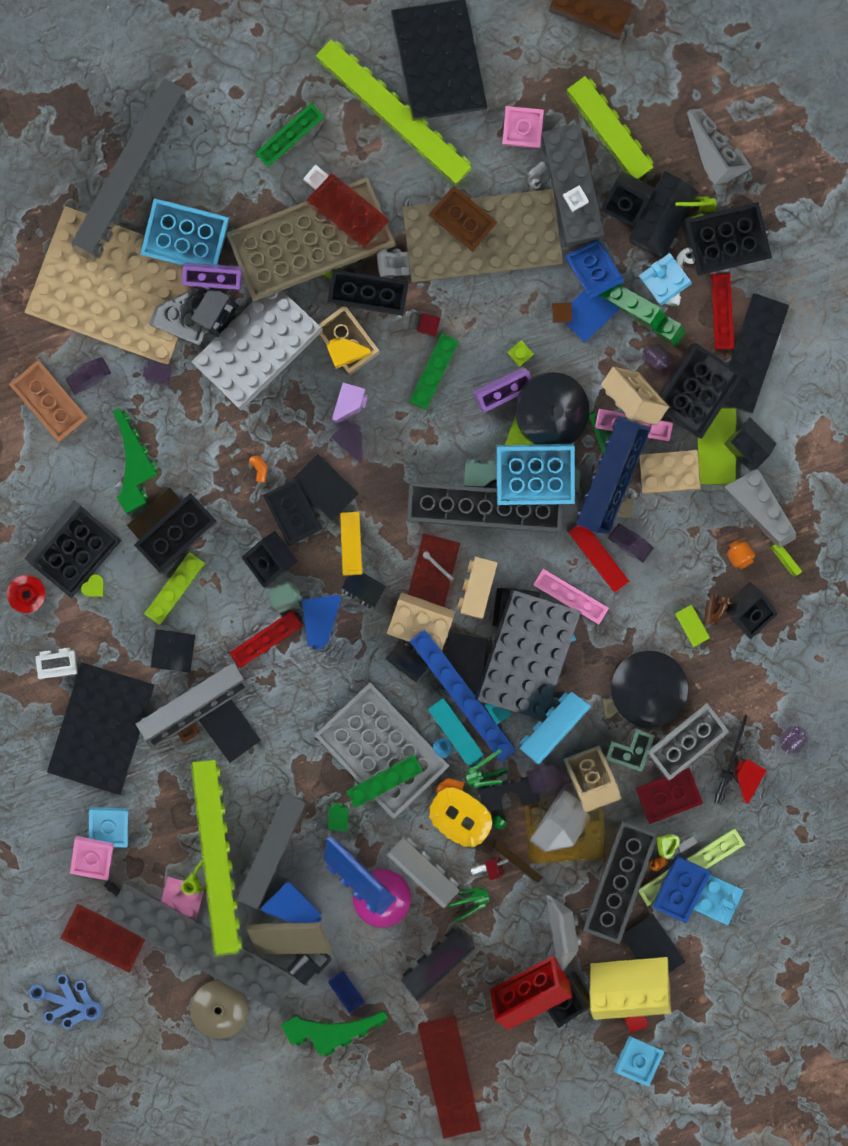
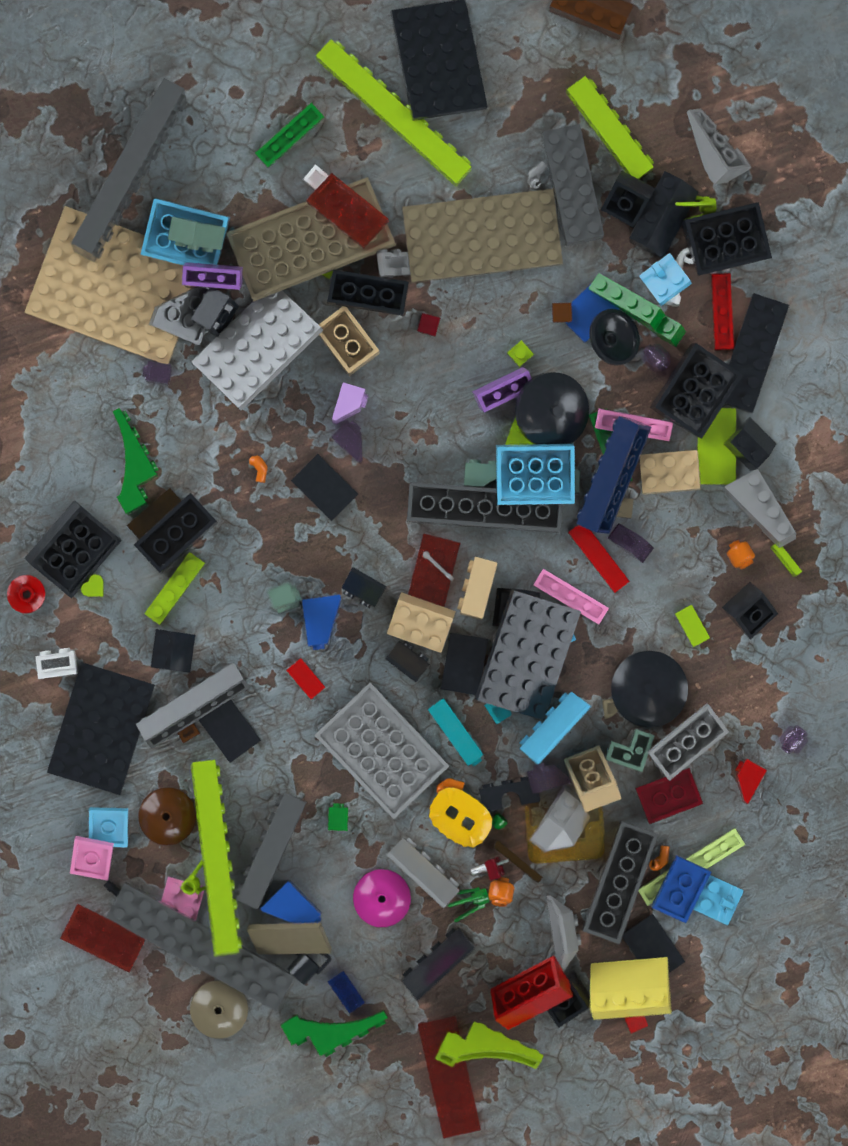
(48, 401): nougat plate -> none
(69, 1002): medium blue plant -> none
(88, 375): clear purple slope -> none
(181, 813): none -> reddish brown dish
(196, 234): none -> sand green brick
(266, 639): red tile -> none
(269, 559): black slope -> none
(292, 512): black tile -> none
(305, 678): none -> red tile
(345, 351): yellow slope -> none
(351, 543): yellow tile -> none
(358, 877): blue slope -> none
(384, 781): green plate -> none
(434, 371): green plate -> none
(442, 748): dark azure tile -> none
(461, 694): blue plate -> none
(463, 219): reddish brown plate -> none
(475, 778): green plant -> none
(485, 1043): none -> lime arch
(501, 892): none -> orange head
(523, 127): bright pink plate -> none
(575, 198): white plate -> none
(594, 269): blue tile -> none
(621, 334): none -> black dish
(634, 396): tan brick -> none
(638, 1061): medium azure hinge -> none
(667, 845): lime tile -> none
(685, 843): light grey plate -> none
(713, 612): reddish brown plant -> none
(726, 775): black sword -> none

